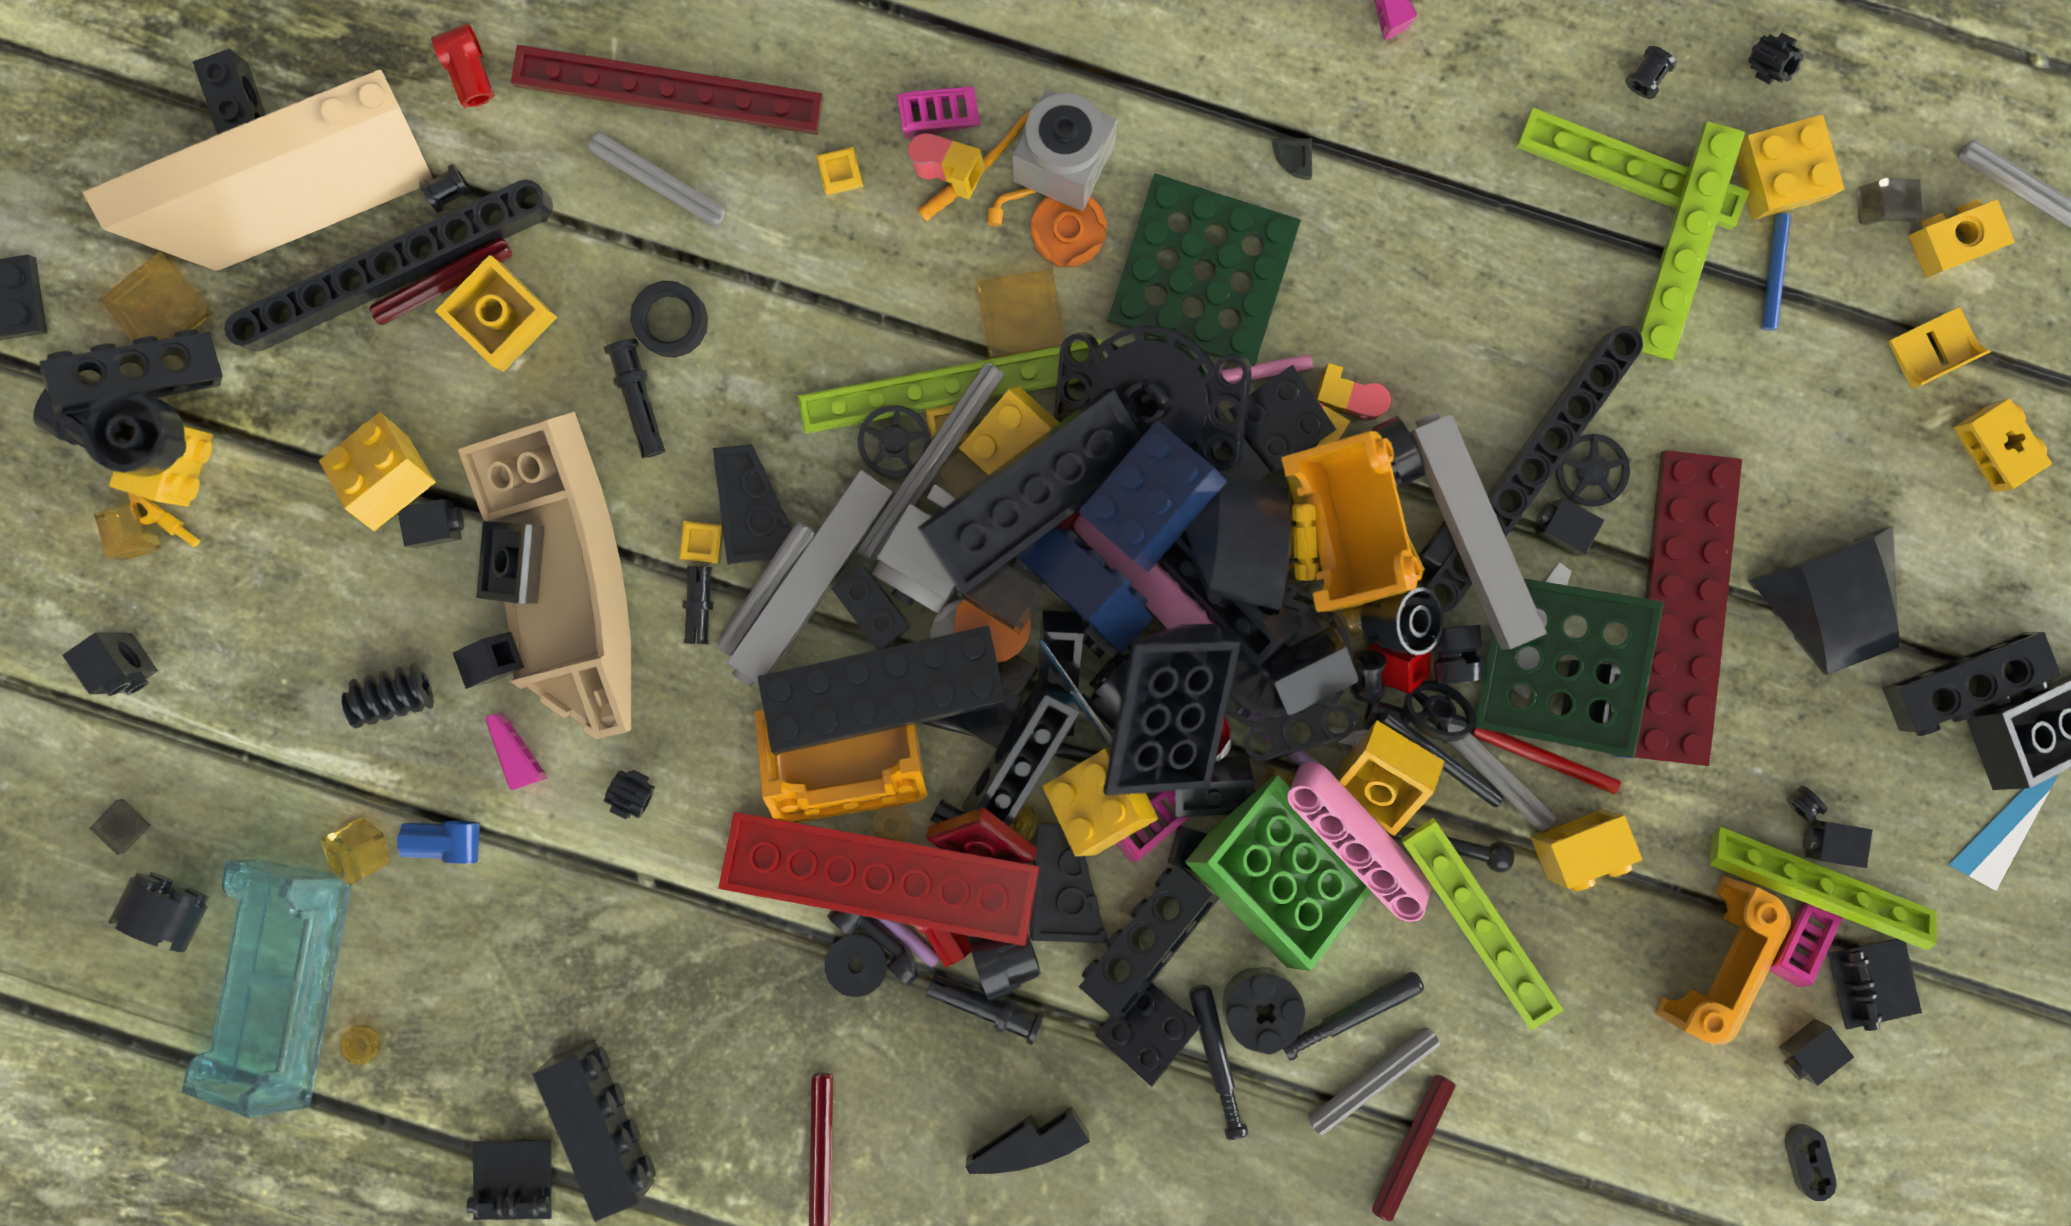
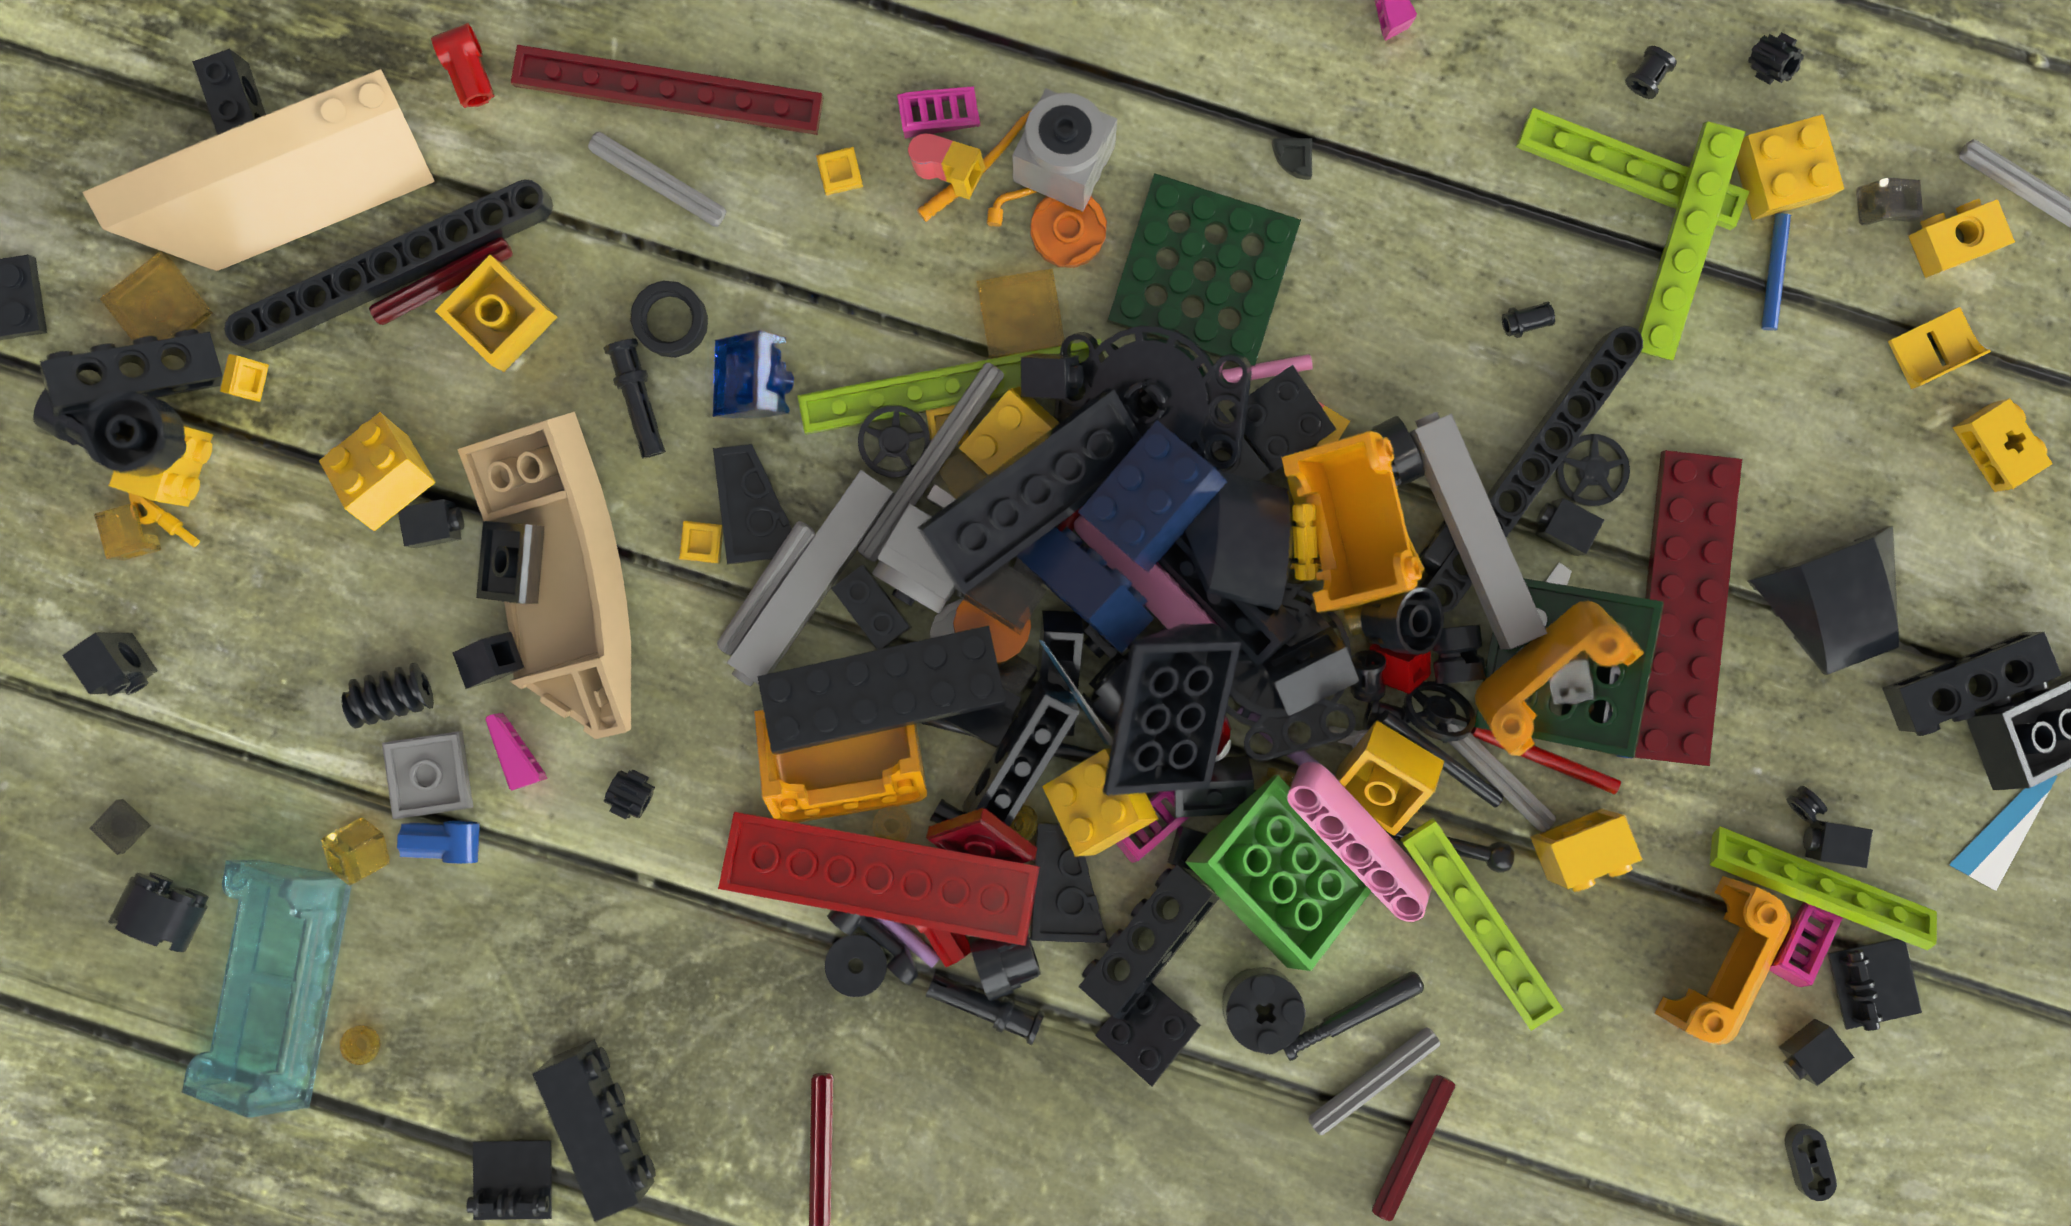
(244, 377): none -> yellow tile
(427, 775): none -> light grey tile
(445, 188): black bush -> none
(697, 605): black pin -> none
(750, 376): none -> clear blue brick
(1030, 1145): black slope -> none
(1051, 376): none -> black brick
(1215, 1050): black piece -> none
(1350, 397): leg -> none
(1504, 693): none -> light orange windscreen
(1527, 319): none -> black pin
(1573, 681): none -> clear smoke bracket

